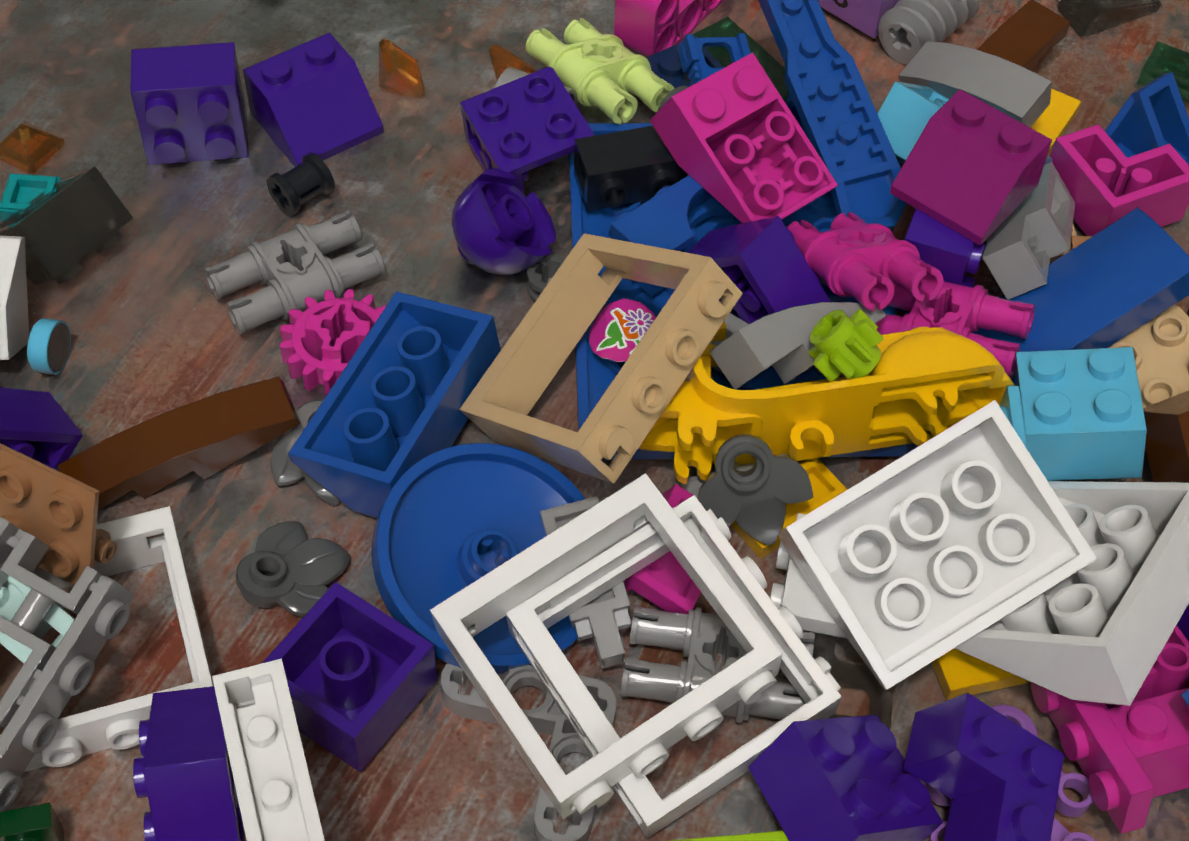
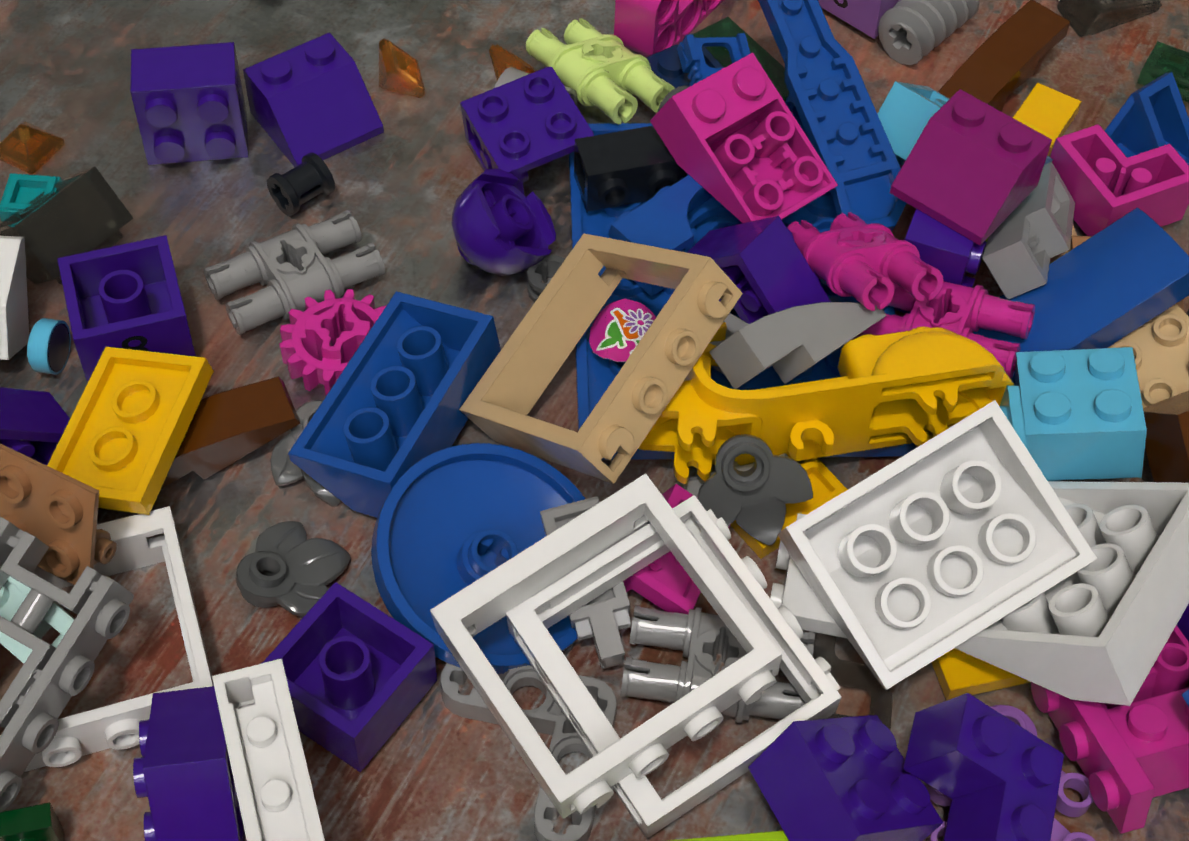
(125, 300): none -> dark purple brick
(131, 425): none -> yellow plate
(845, 345): lime gear -> none
(982, 75): light grey slope -> none

